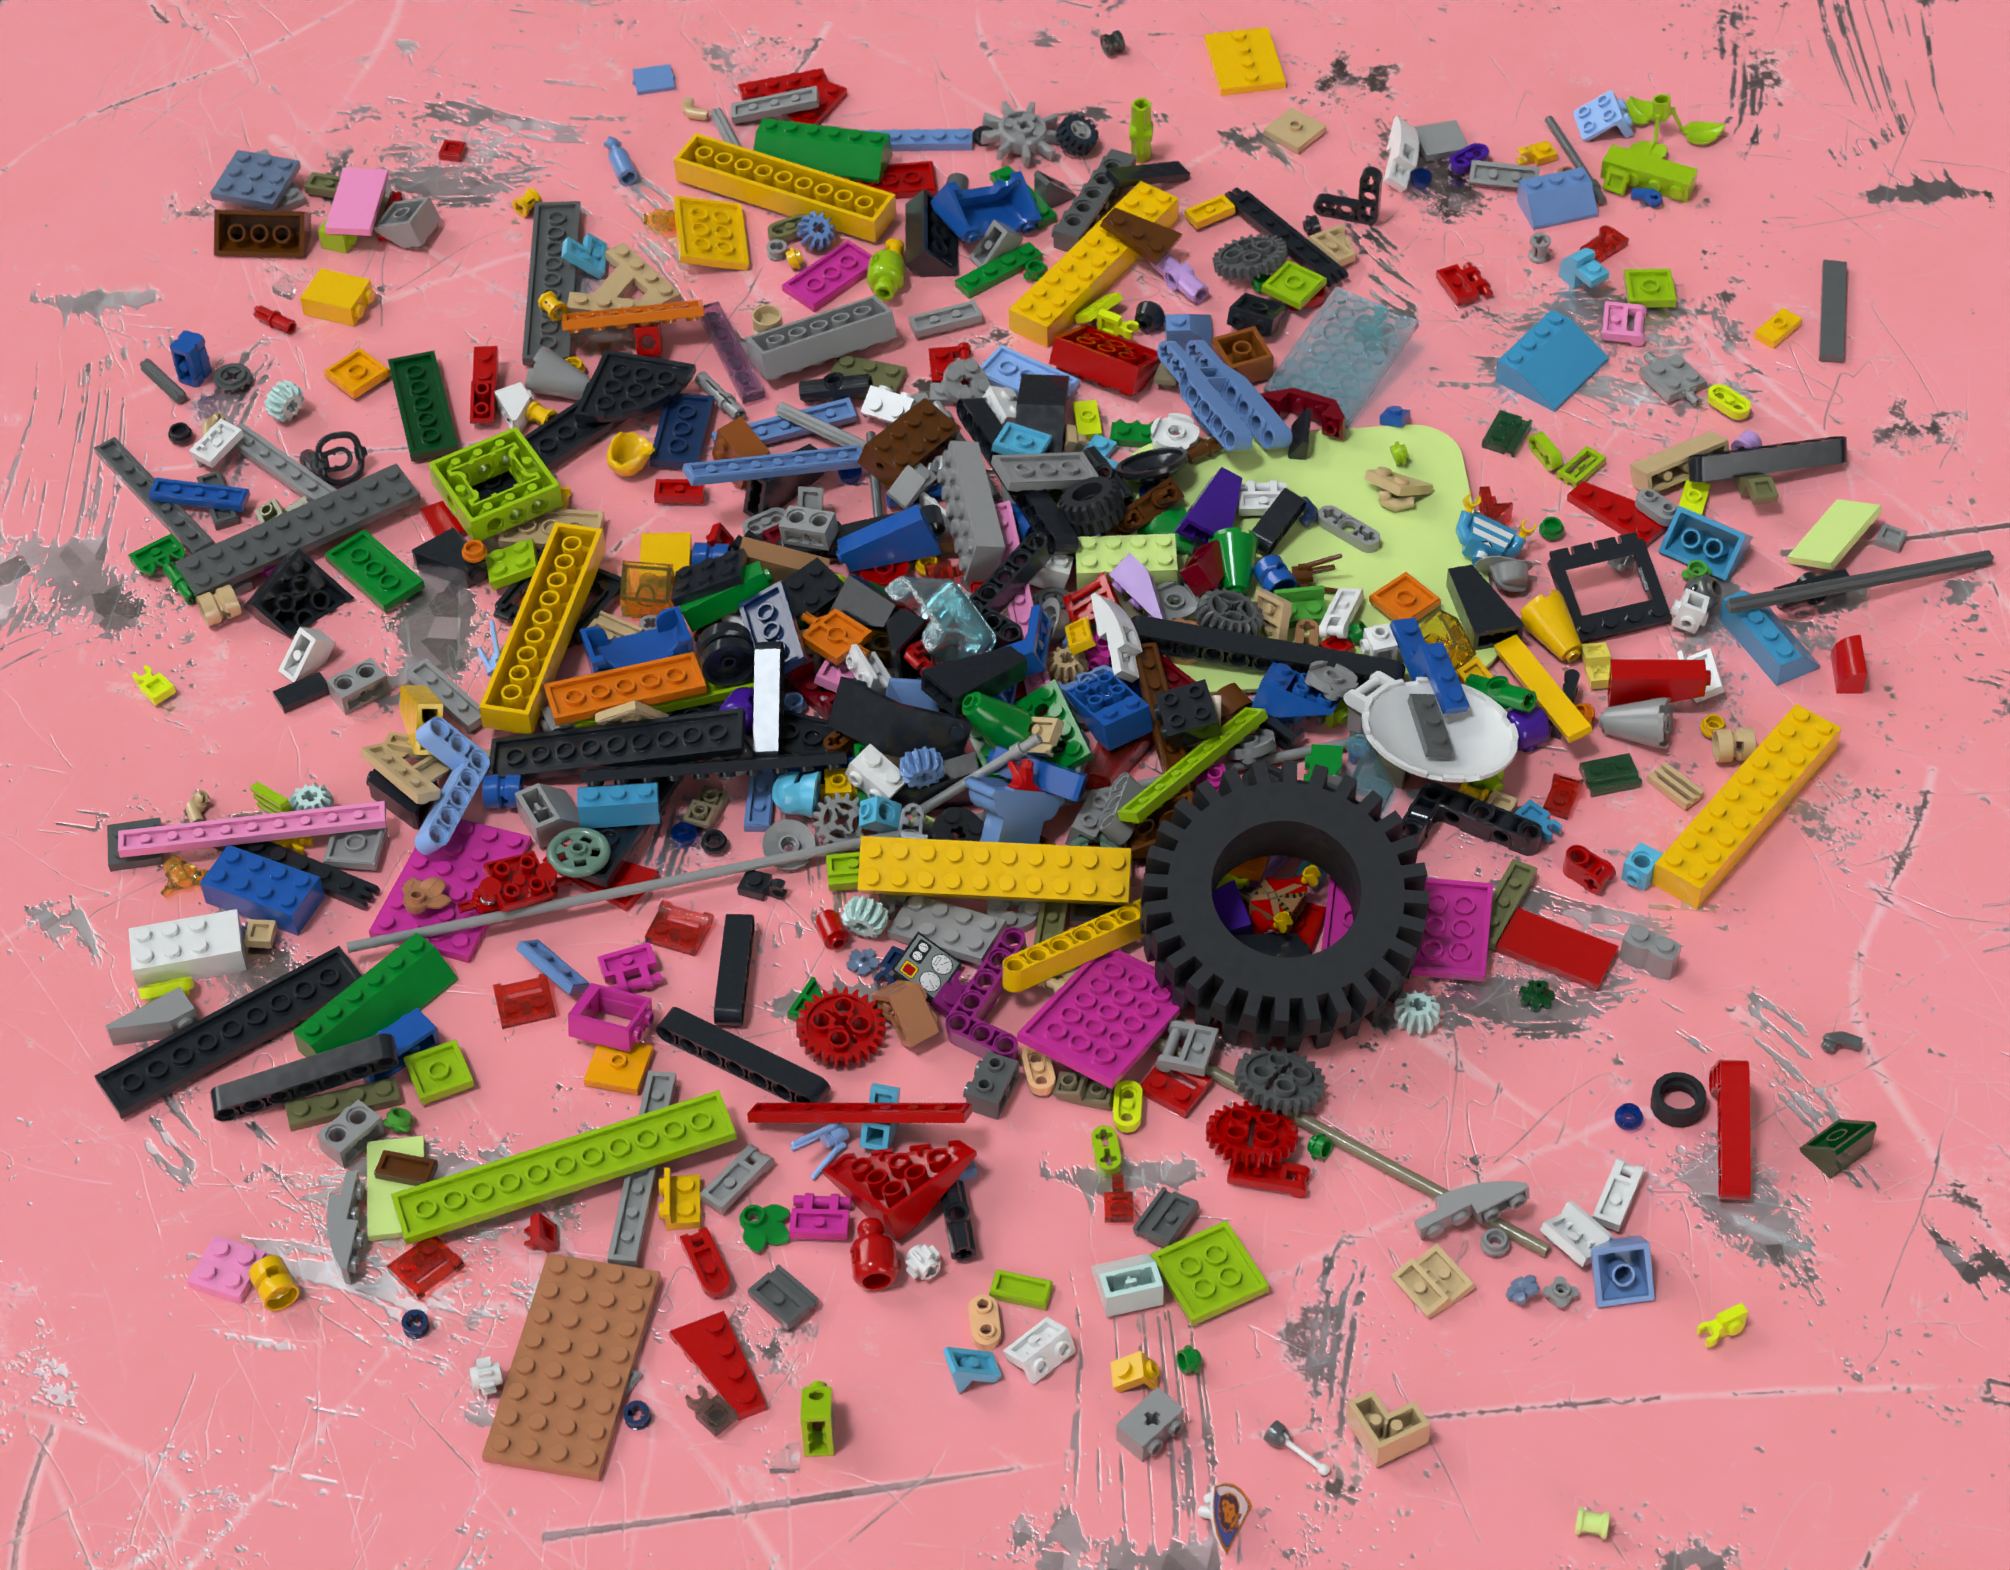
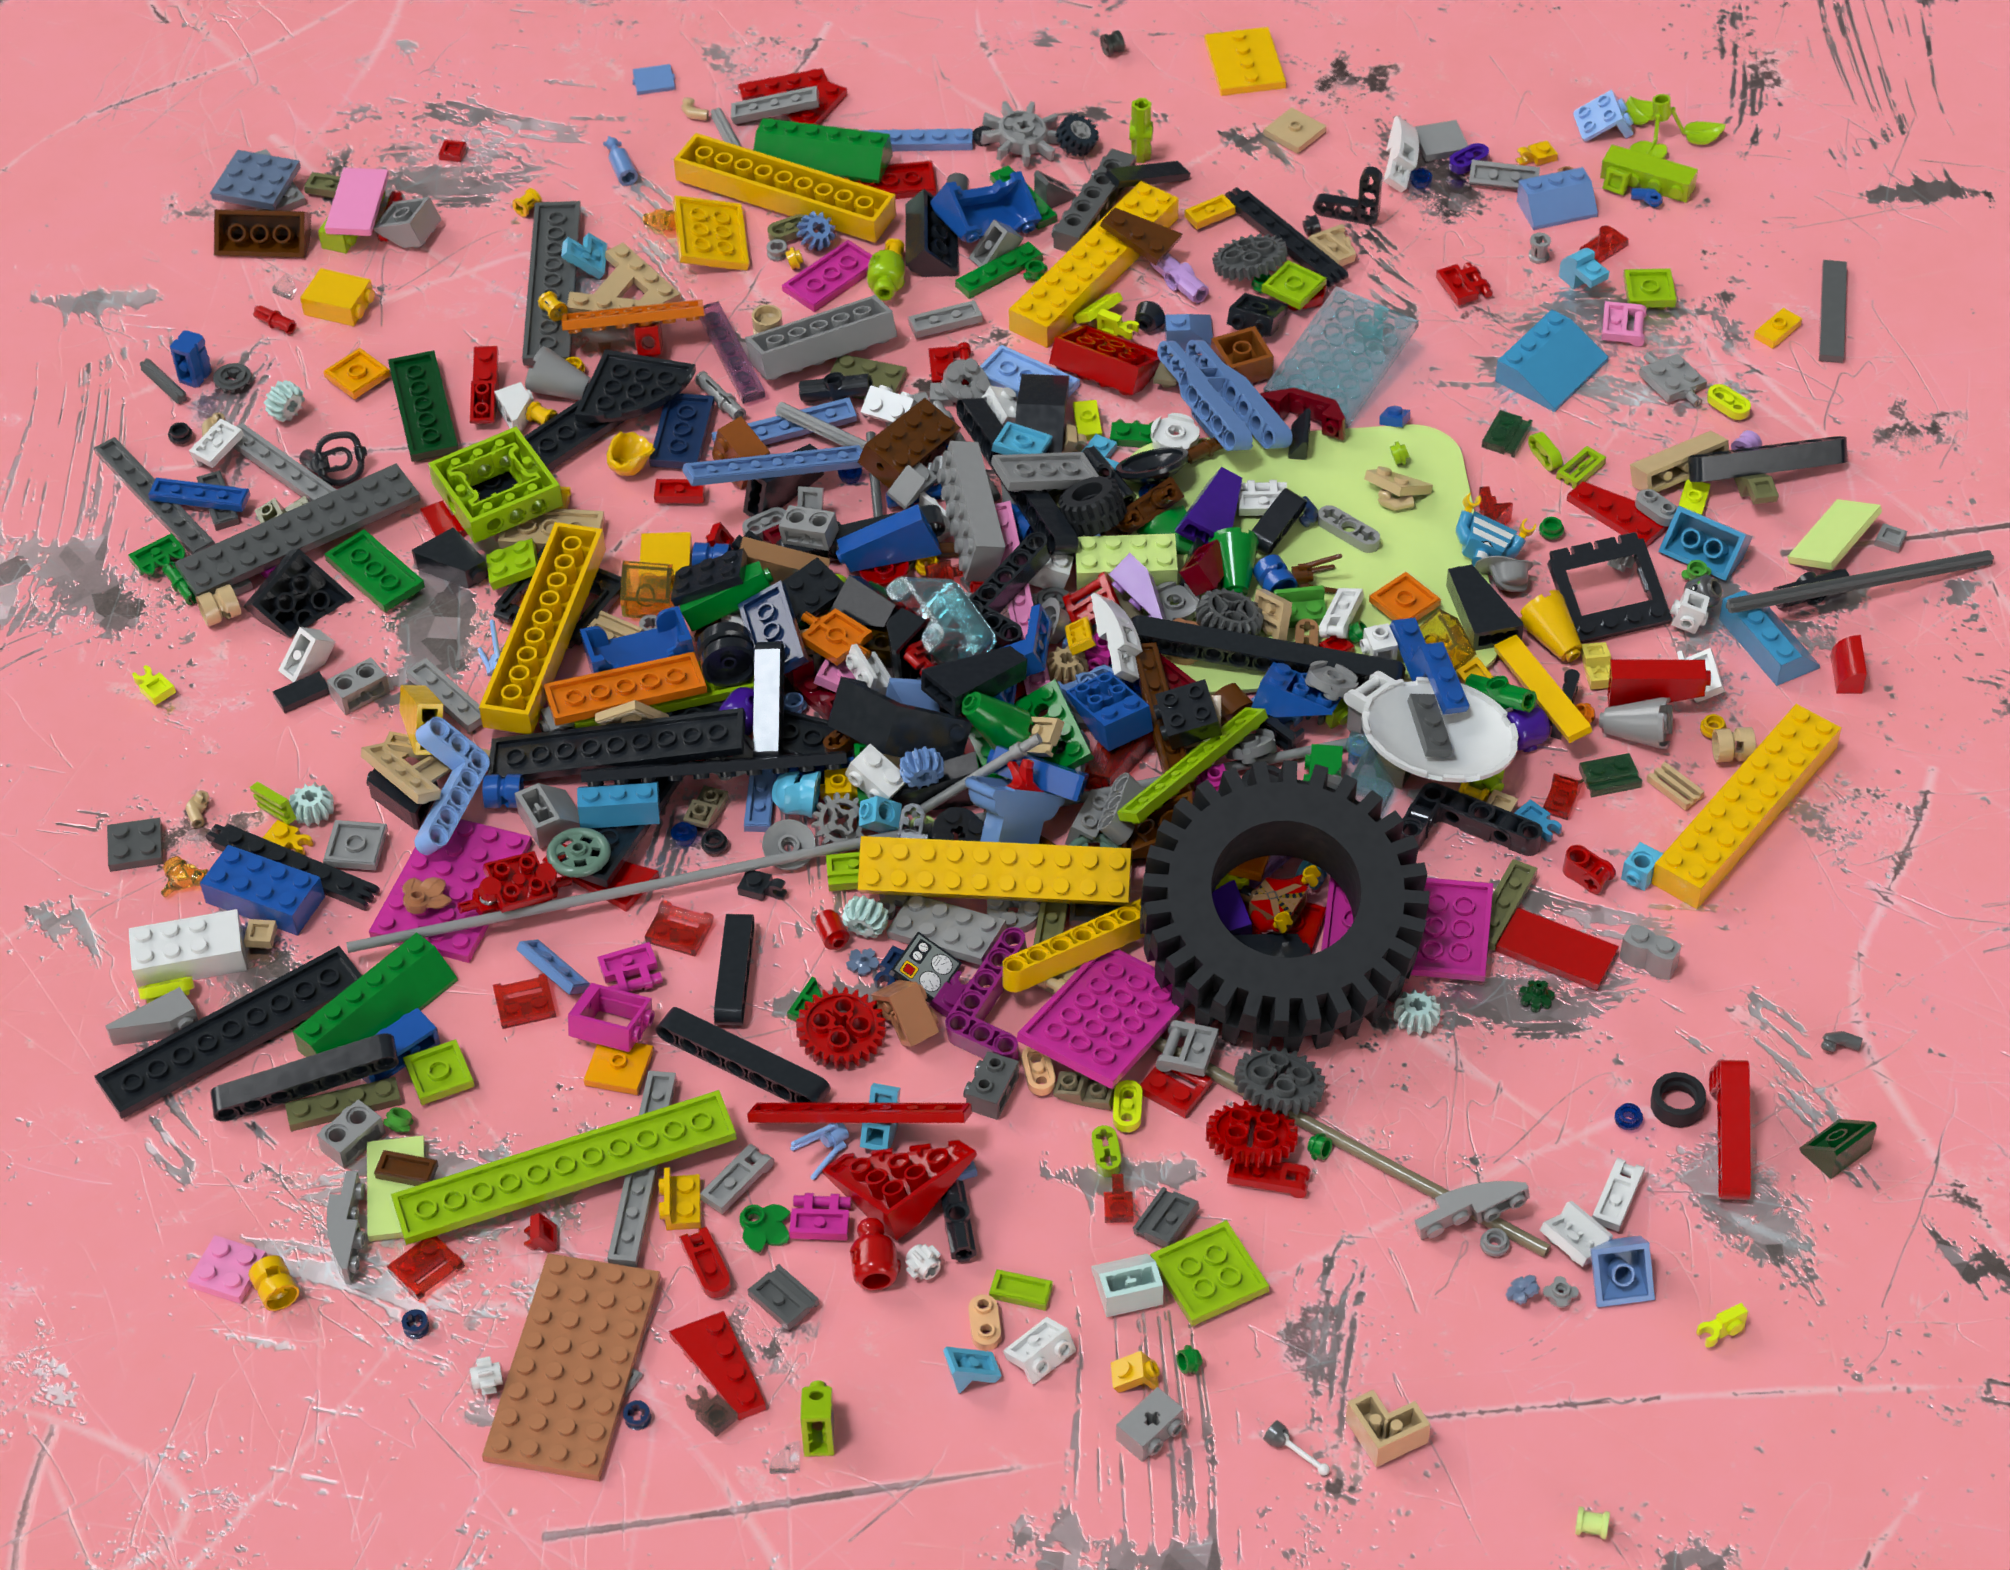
(252, 829): bright pink plate -> none
(474, 551): orange plate -> none
(1227, 1509): shield -> none
(1433, 1281): tan slope -> none
(1573, 156): dark grey bar -> none

